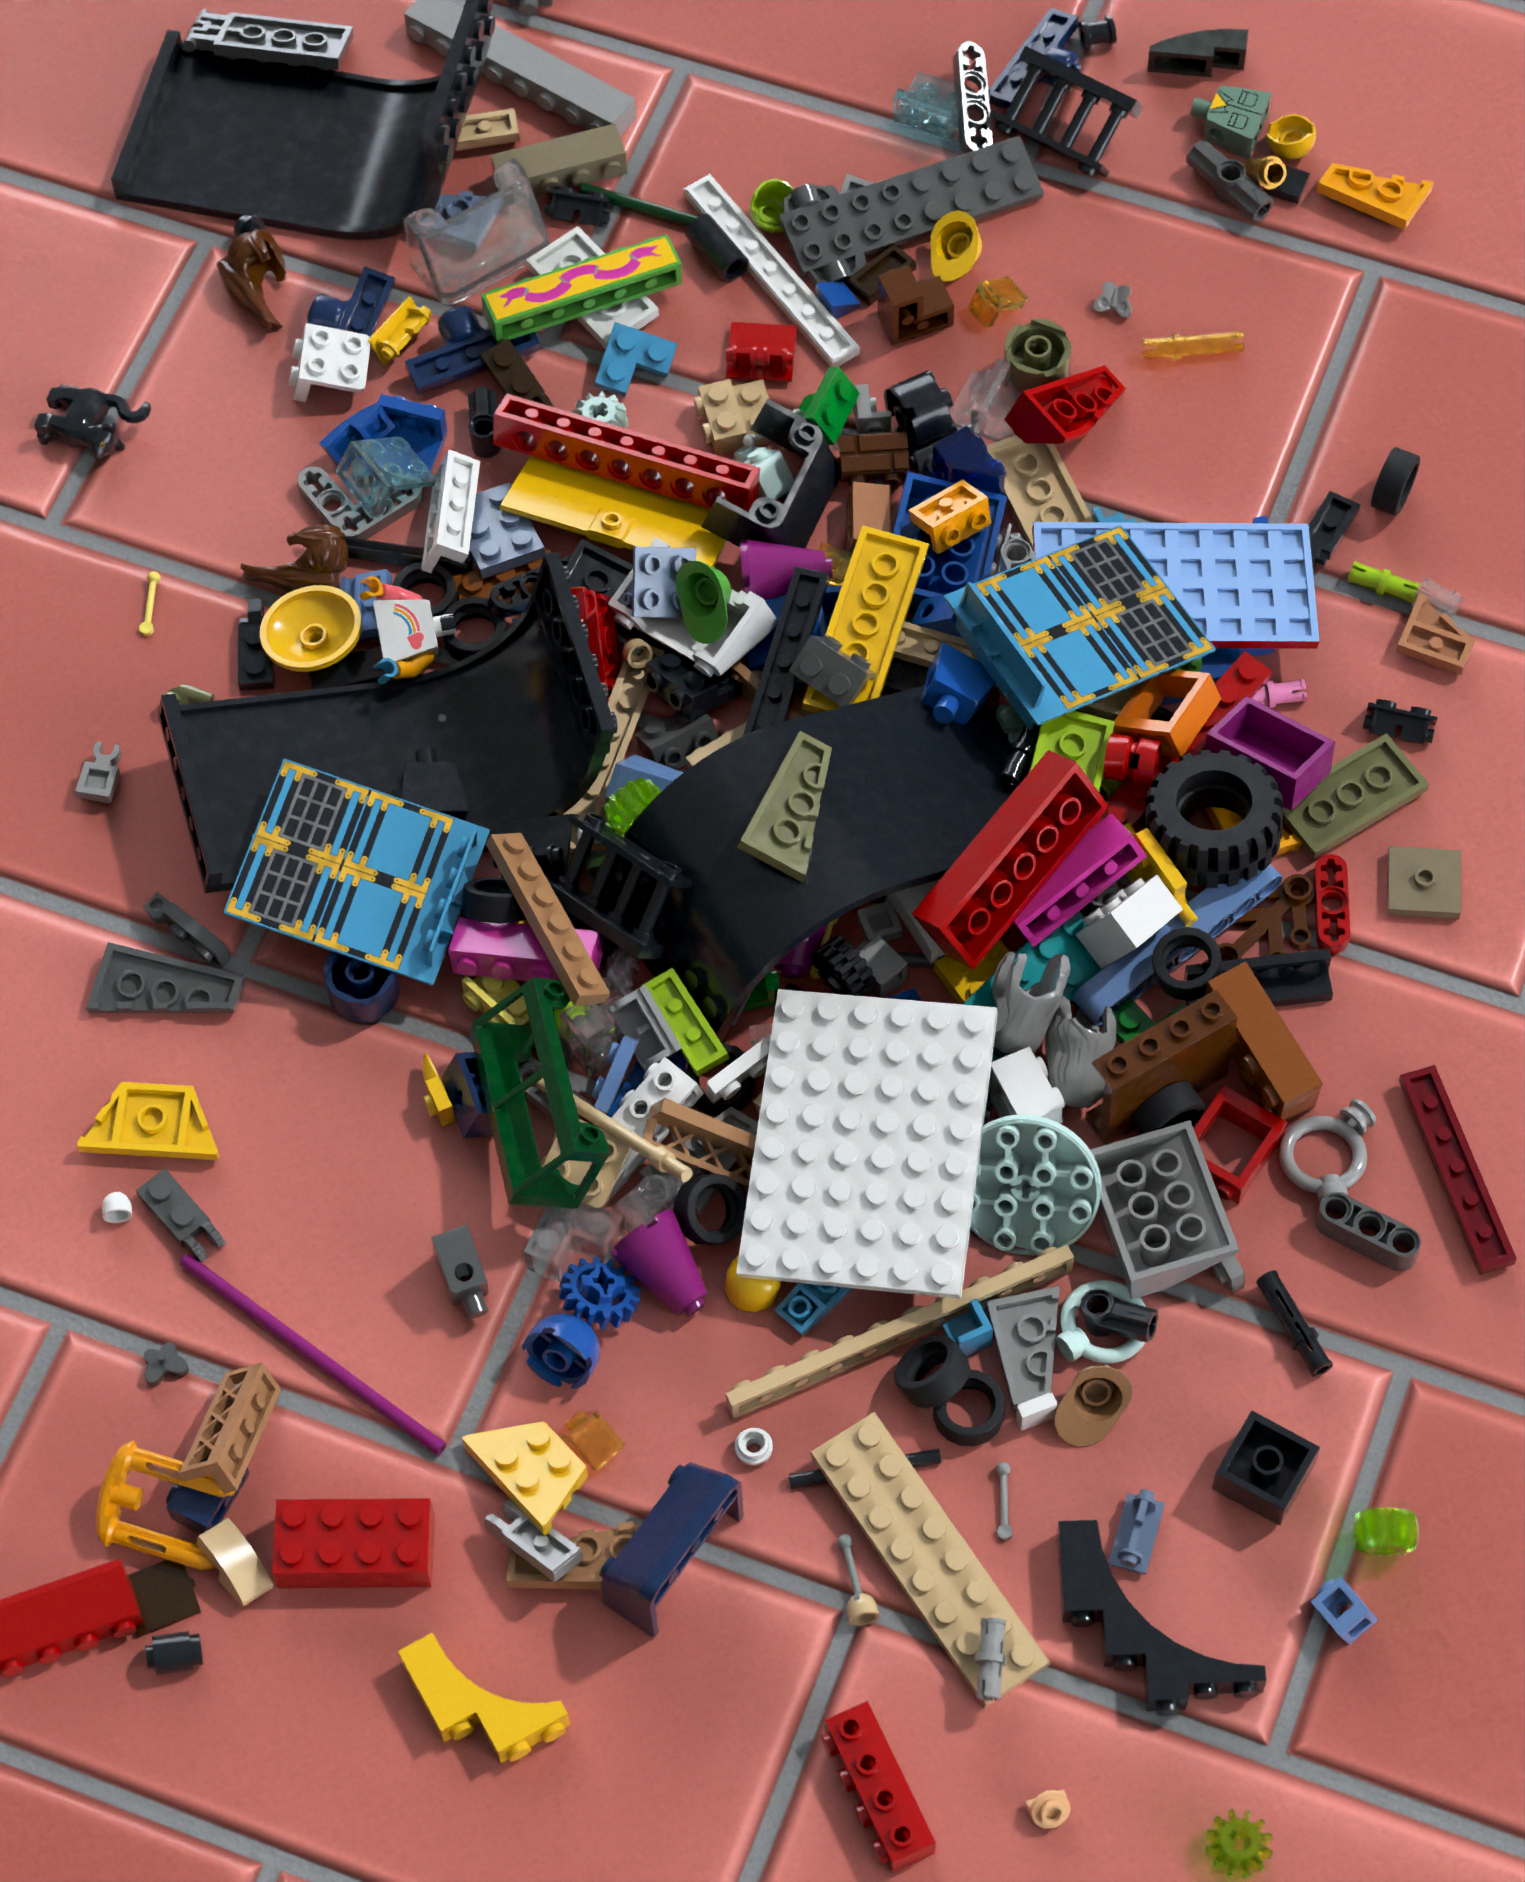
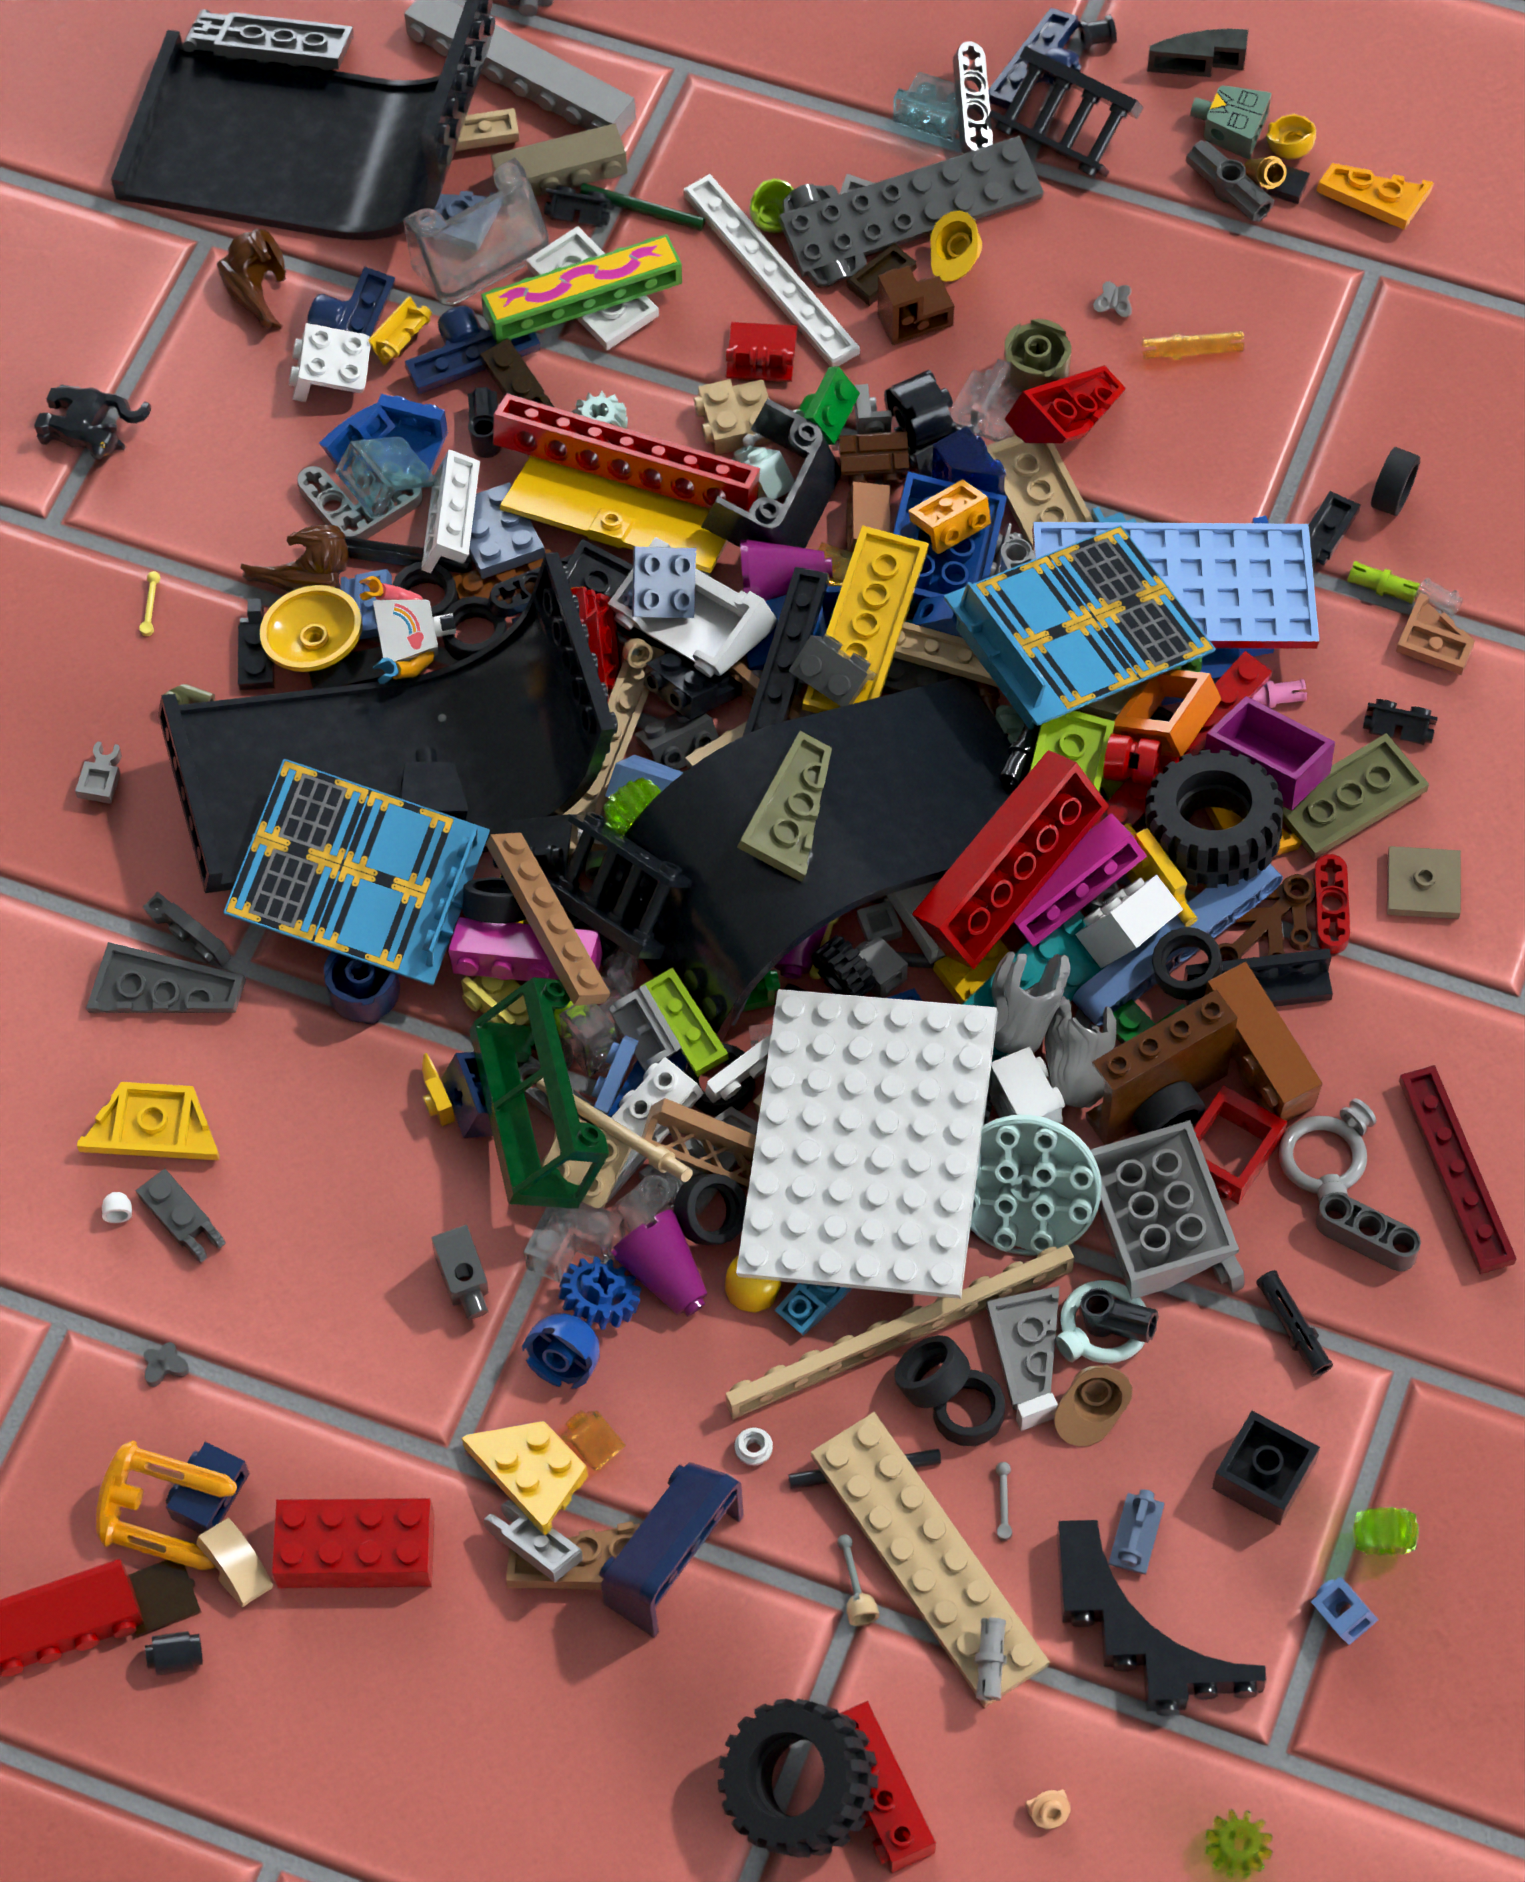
(239, 1426): medium nougat fence -> none
(247, 224): black plate -> none
(313, 1354): magenta piece -> none
(460, 1704): yellow arch -> none
(632, 349): dark azure plate -> none
(703, 600): bright green piece -> none
(717, 247): black pin -> none
(751, 1767): none -> black tyre
(836, 298): blue slope -> none
(956, 686): blue torso -> none
(970, 1330): dark azure panel -> none
(995, 297): clear yellow bracket -> none

